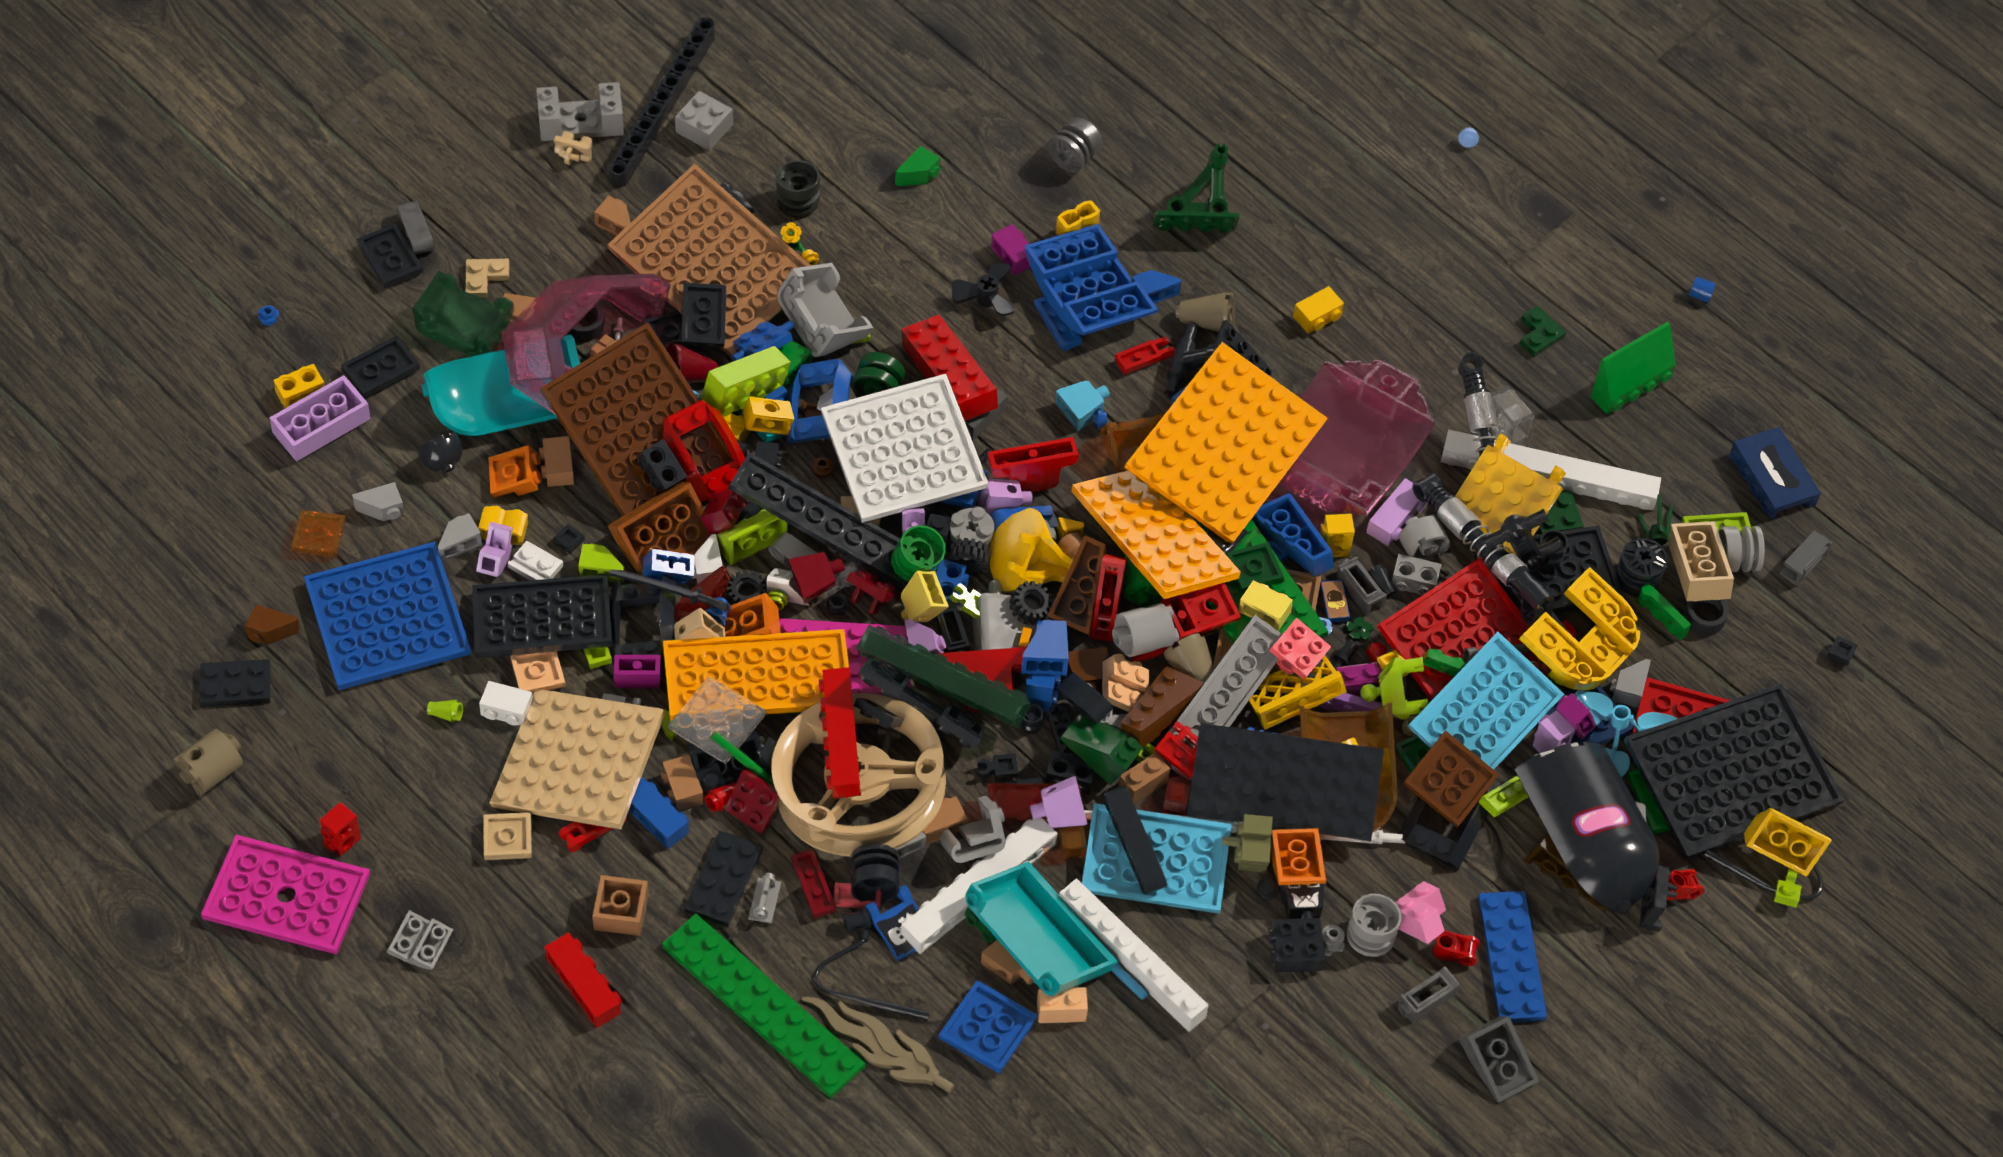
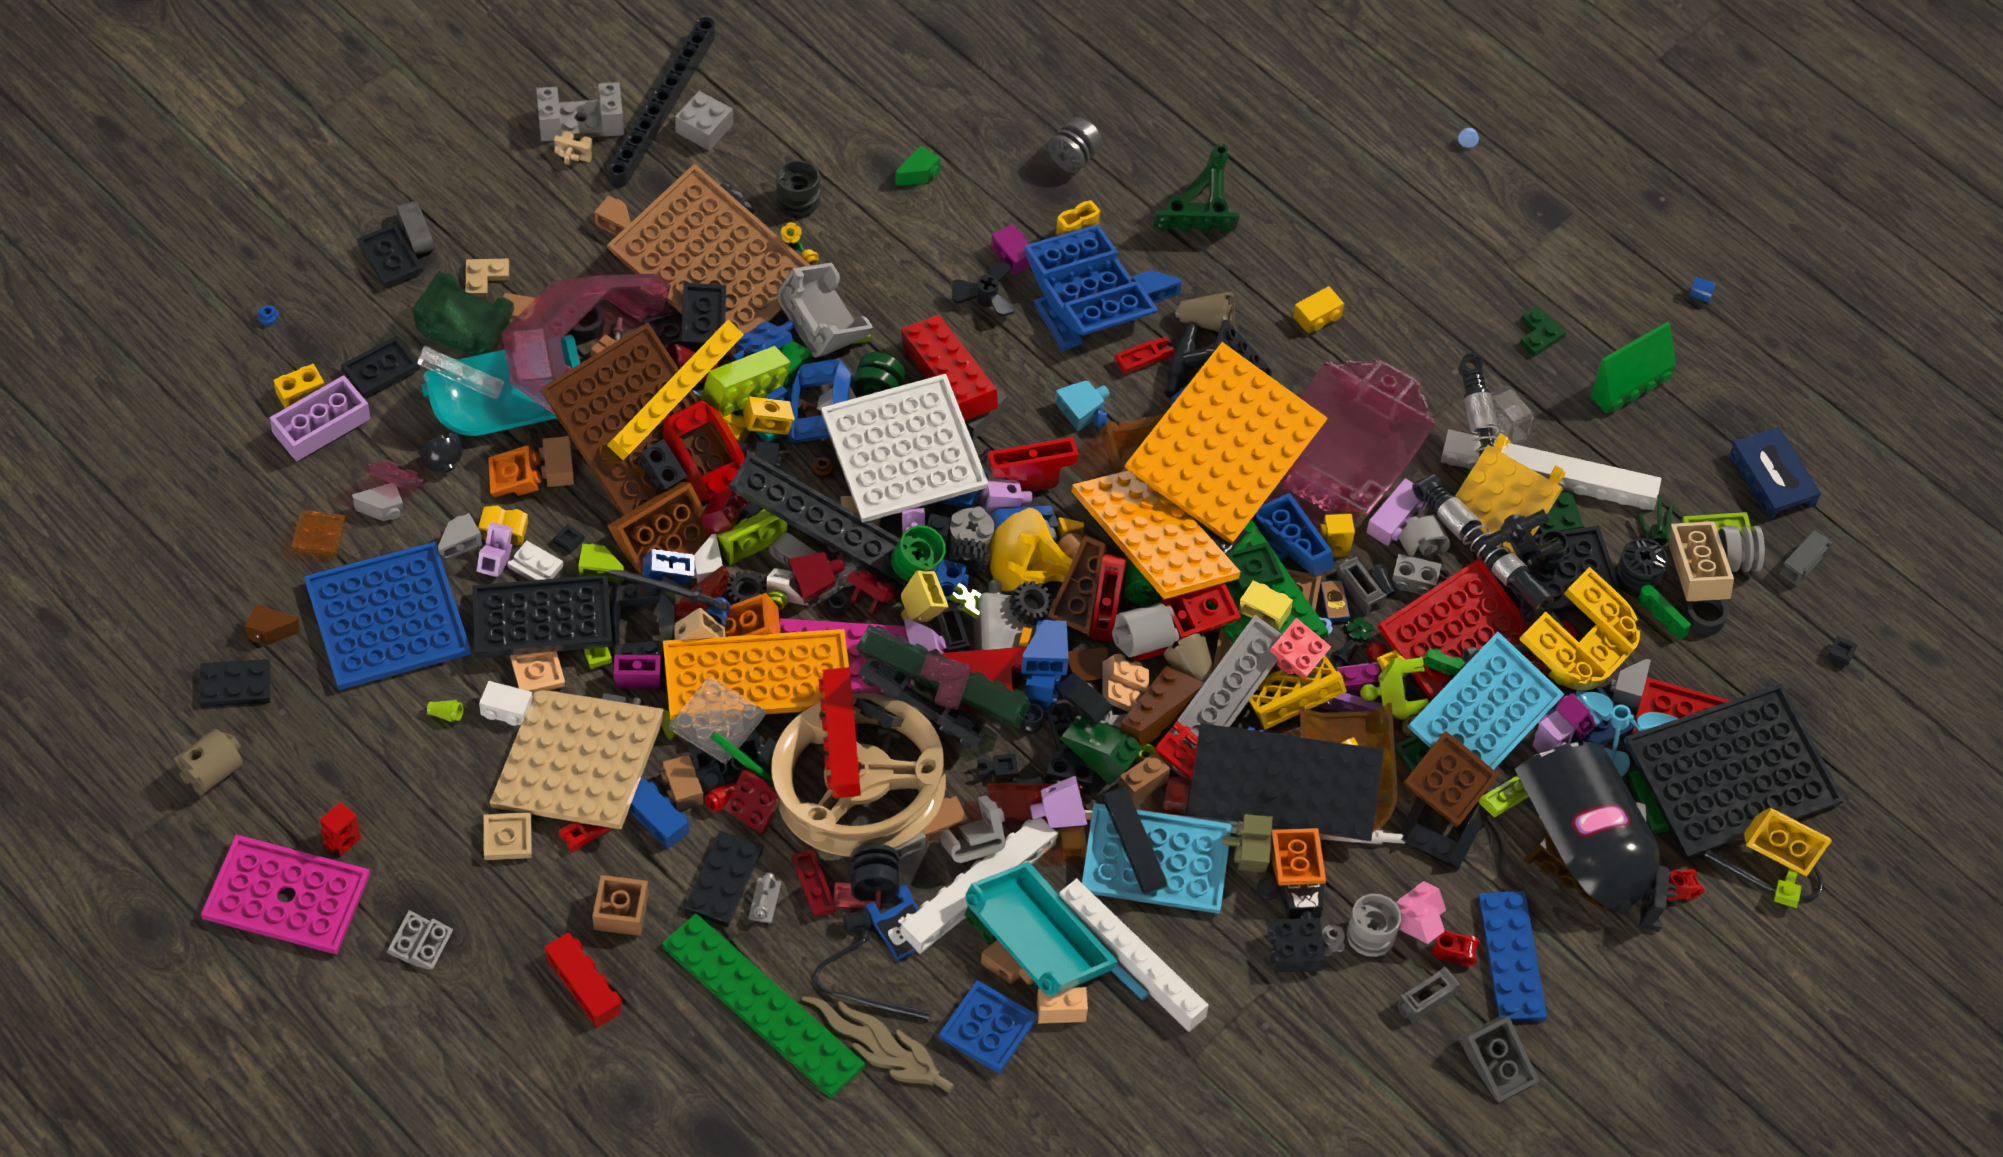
(391, 473): none -> clear pink plate
(460, 372): none -> clear tile
(675, 389): none -> yellow brick
(952, 676): none -> clear pink plate

